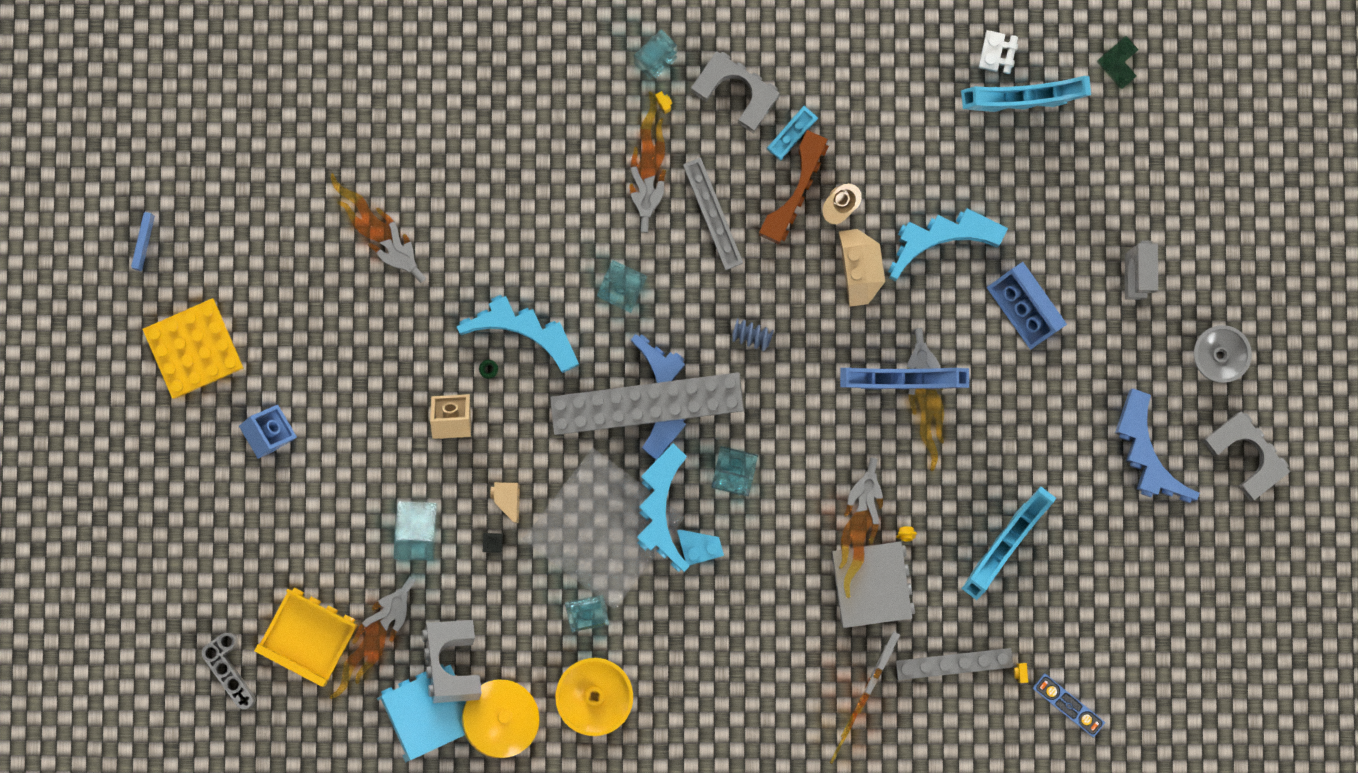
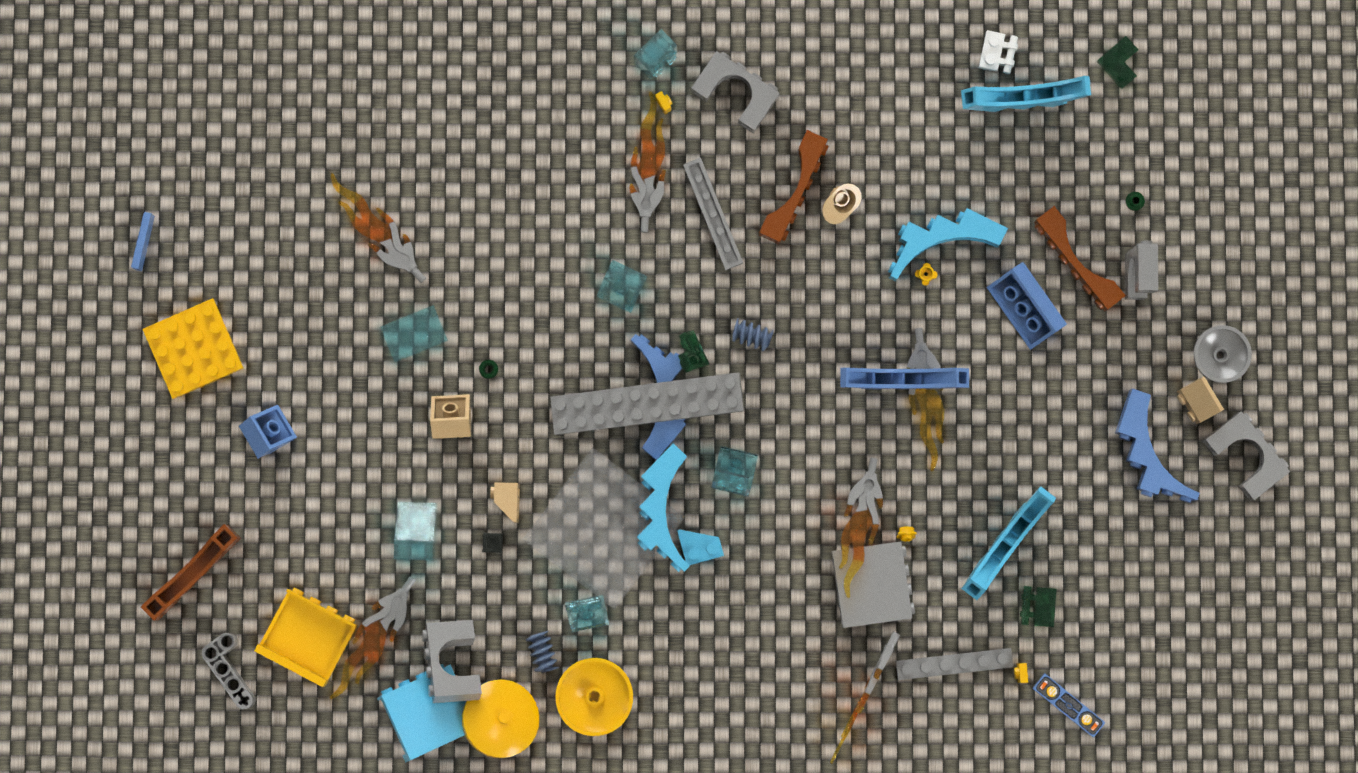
(191, 573): none -> dark orange arch
(414, 333): none -> clear light blue tile
(526, 323): medium azure arch -> none
(541, 652): none -> sand blue piece
(694, 357): none -> clear green plate
(792, 133): medium azure tile -> none
(861, 266): tan wedge -> none
(928, 269): none -> yellow plate
(1044, 606): none -> clear green plate
(1103, 290): none -> dark orange arch
(1134, 207): none -> dark green plate
(1199, 400): none -> tan slope

